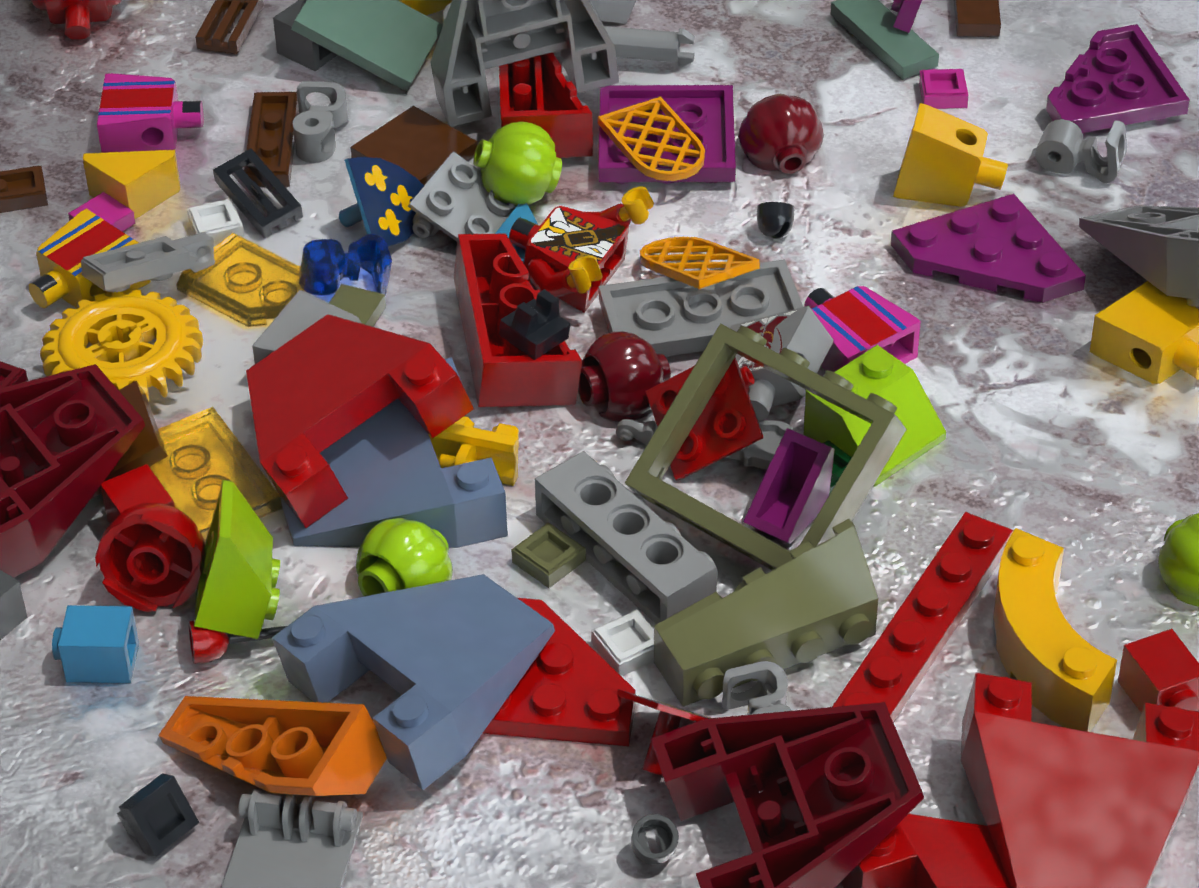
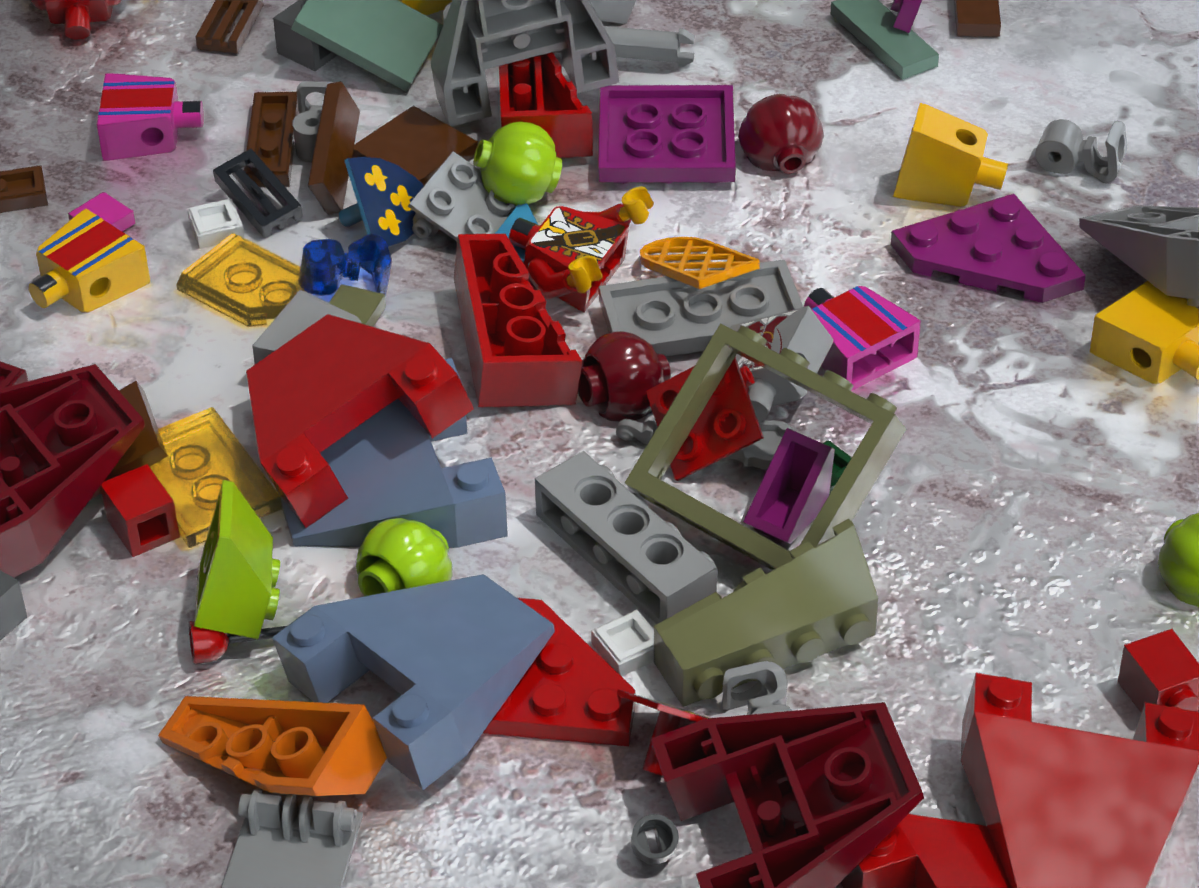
(97, 644): dark azure brick -> none
(120, 337): yellow gear -> none
(134, 177): yellow slope -> none
(148, 260): light grey hinge -> none
(151, 556): red cylinder -> none
(157, 815): black tile -> none
(333, 145): none -> reddish brown tile
(465, 444): yellow hips -> none
(535, 326): black tile -> none
(548, 555): olive tile -> none
(638, 110): light orange window -> none
(775, 218): black hinge -> none
(897, 383): lime slope -> none
(928, 616): red plate -> none
(943, 88): dark pink tile -> none
(1039, 645): yellow brick -> none
(1117, 81): magenta plate -> none

